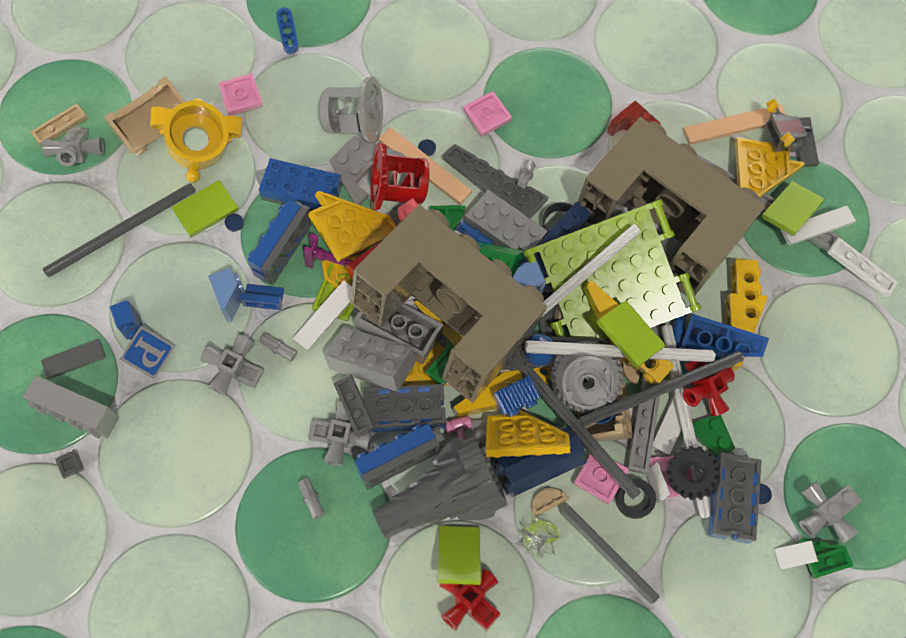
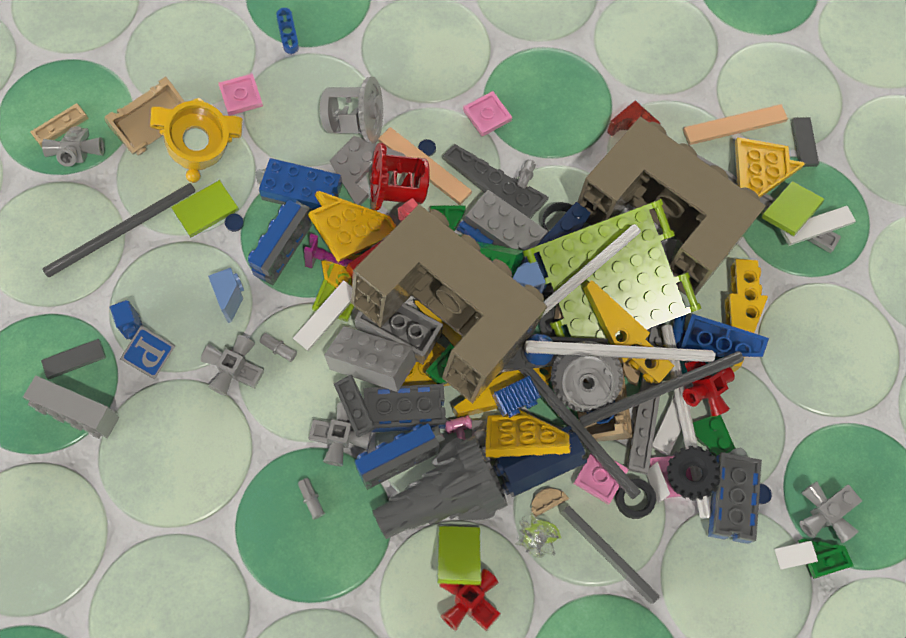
(69, 464): dark grey tile -> none
(262, 297): blue panel -> none
(630, 334): lime tile -> none
(784, 130): torso -> none
(862, 267): white tile -> none

